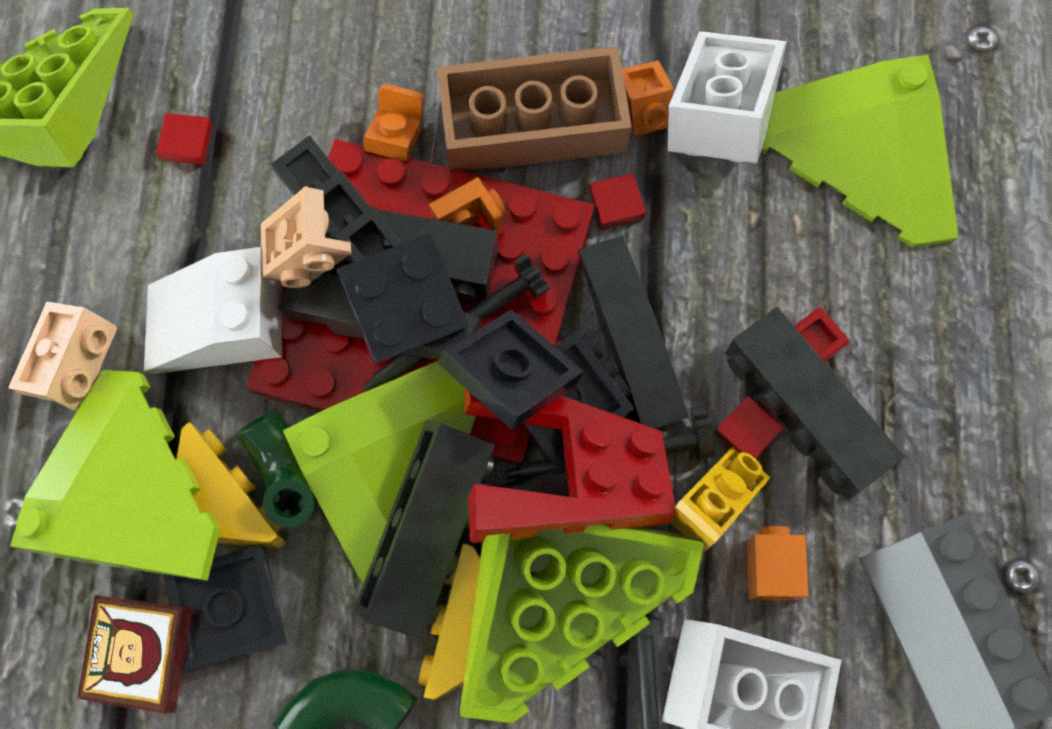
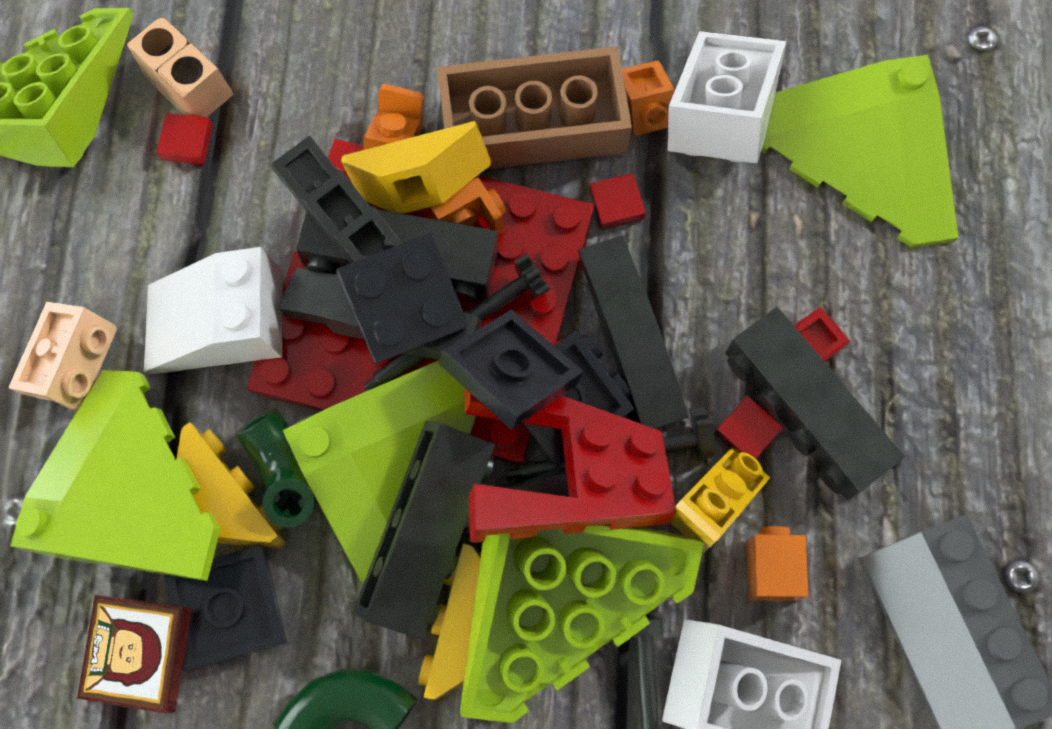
(191, 99): none -> light nougat piece
(296, 242): light nougat bracket -> none
(418, 169): none -> yellow slope

